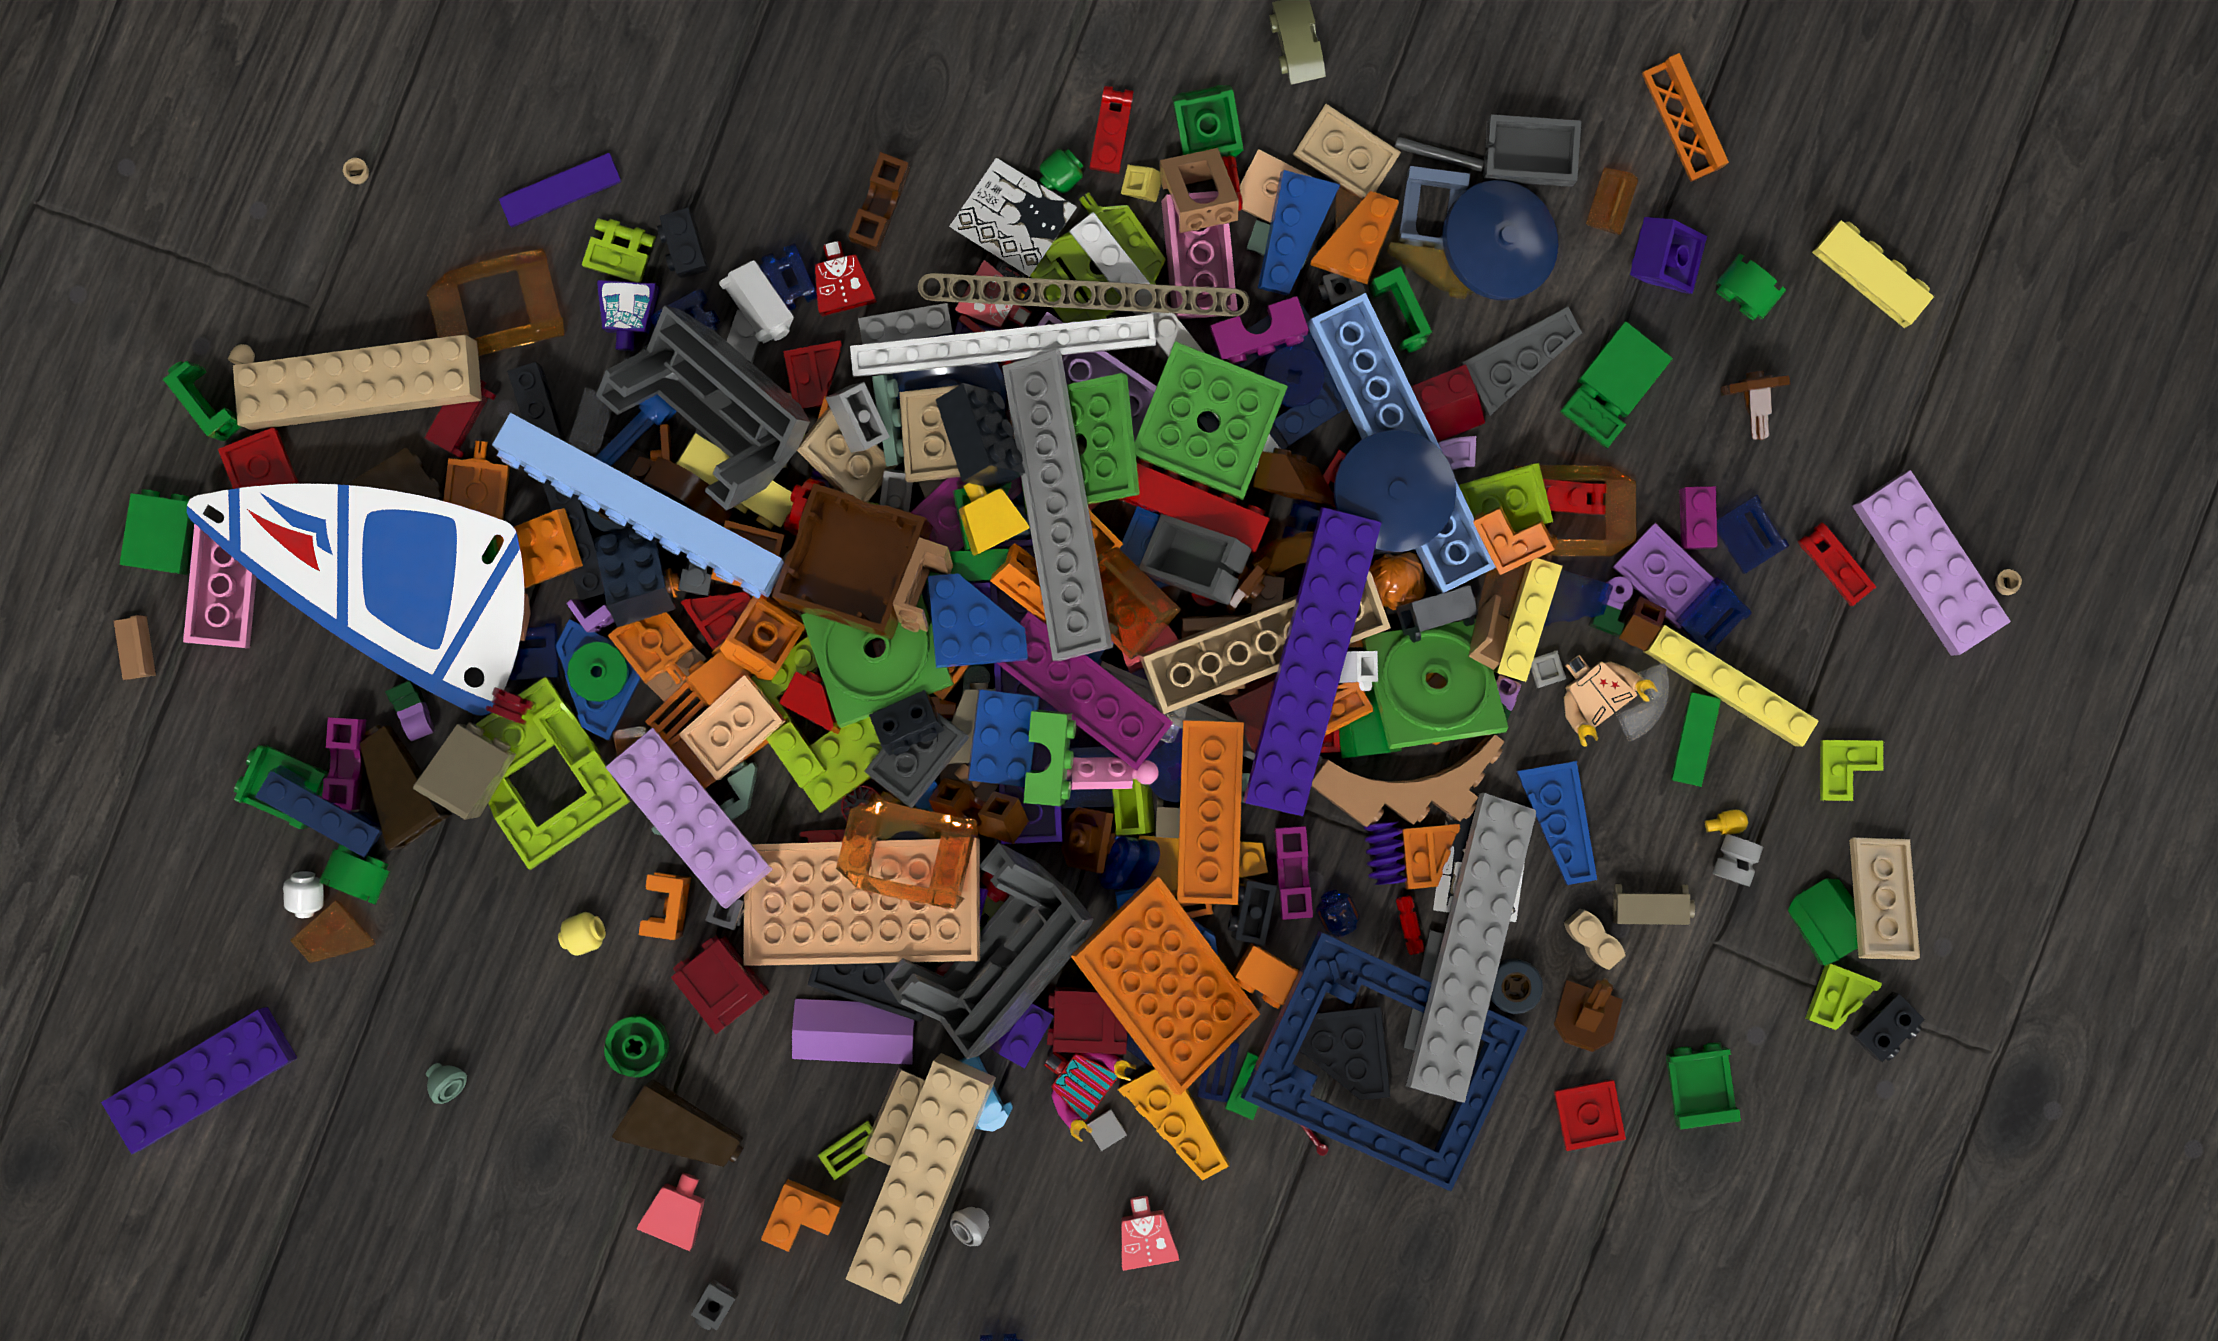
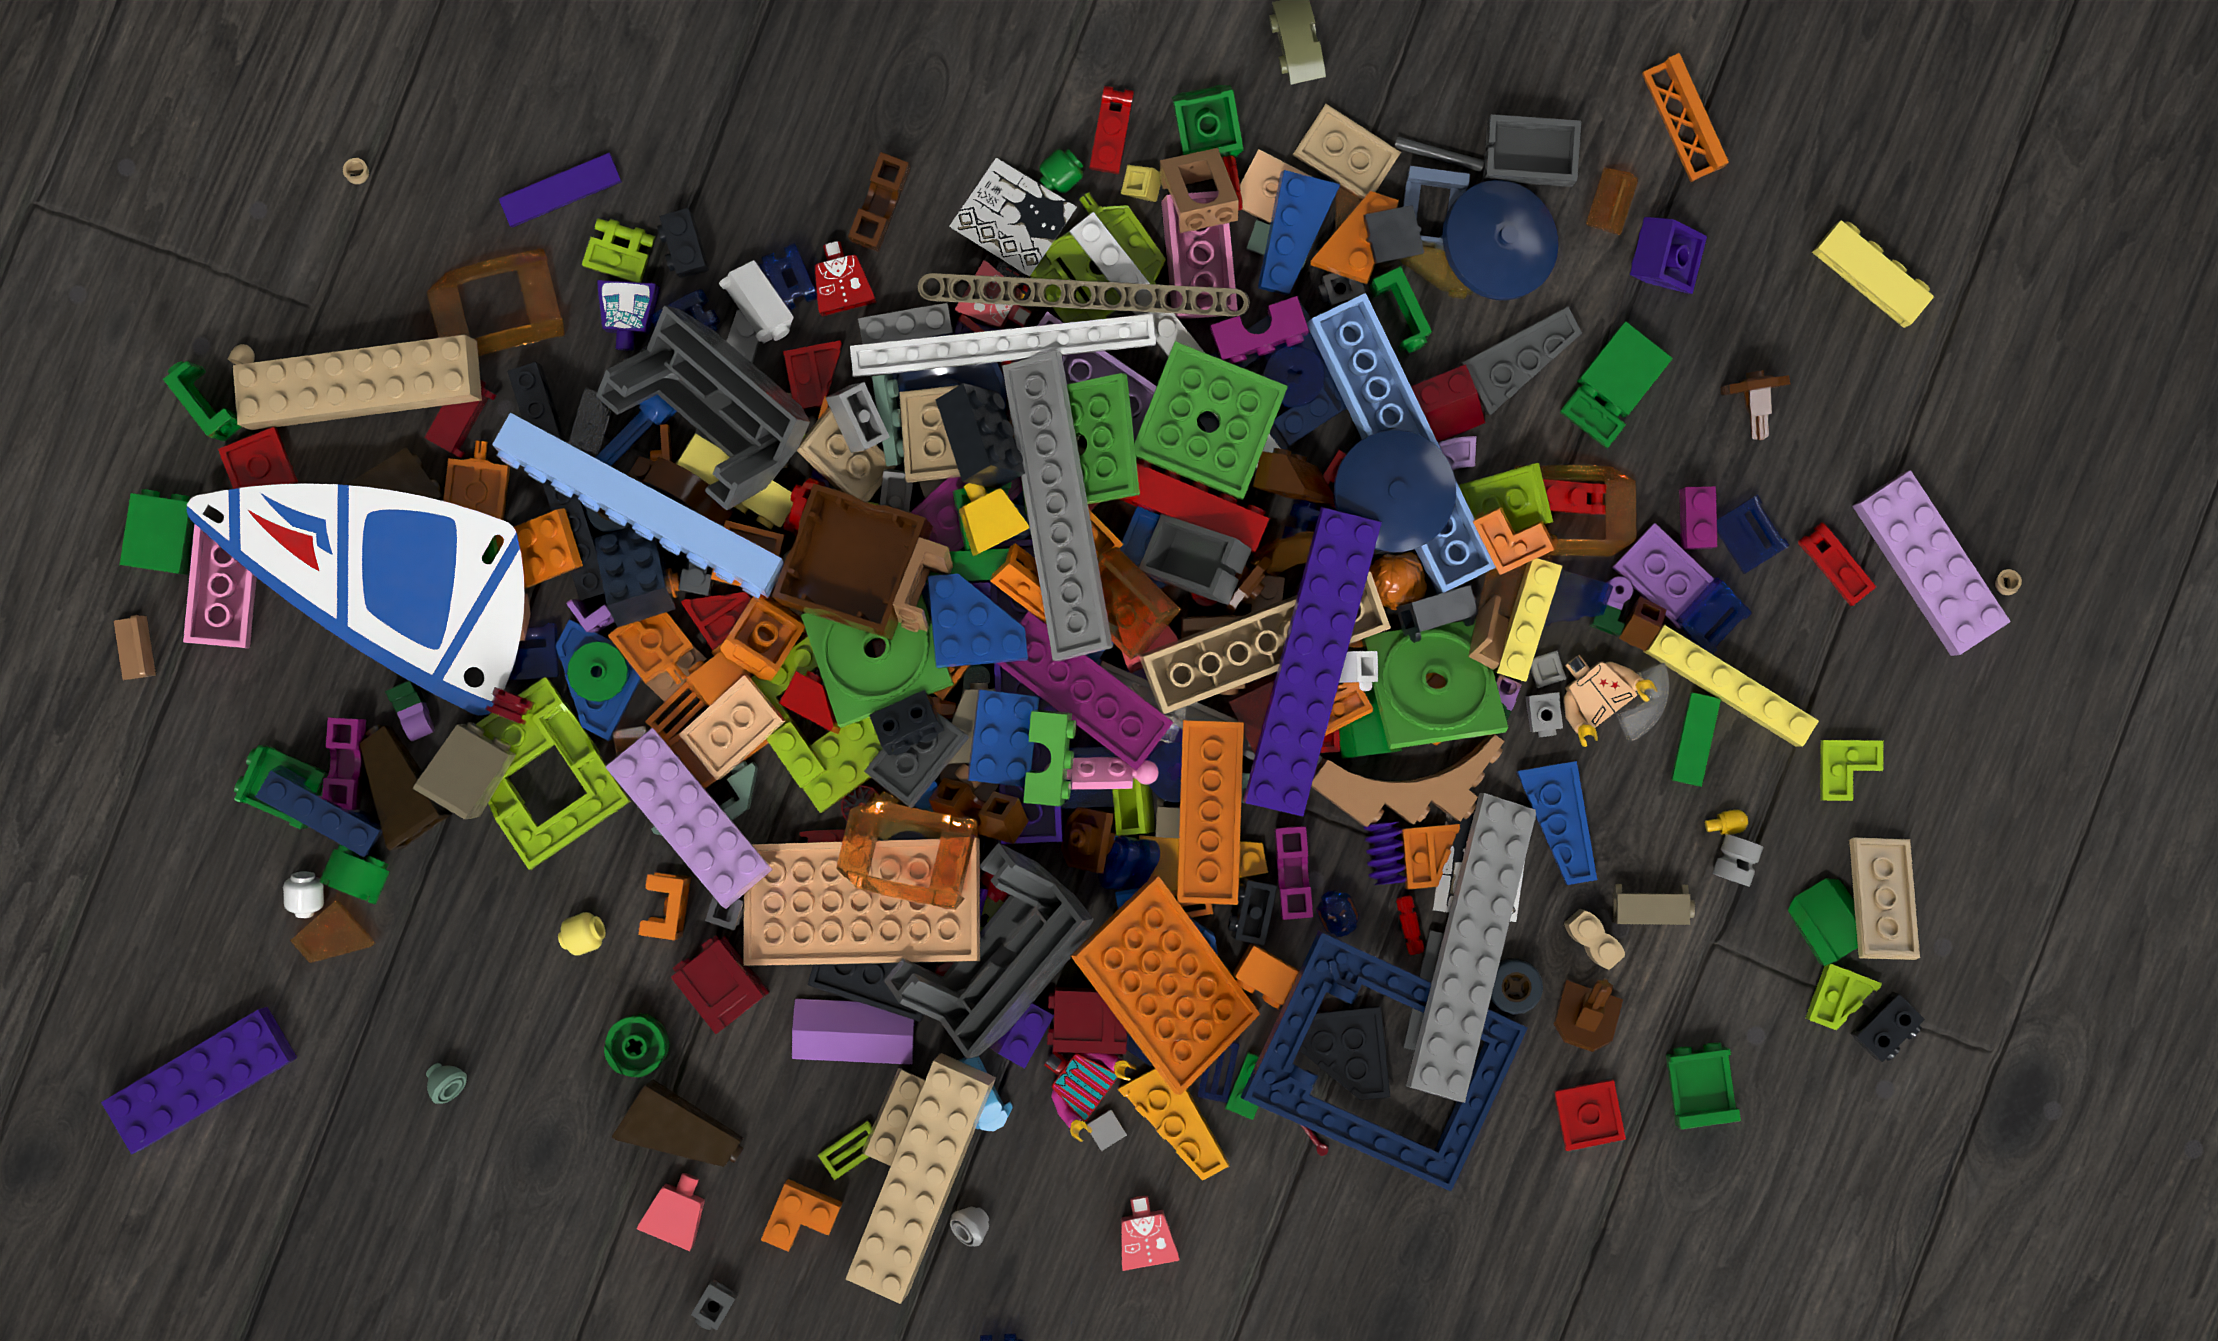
(1393, 234): none -> black piece
(1536, 705): none -> light grey brick
(1749, 287): green brick -> none

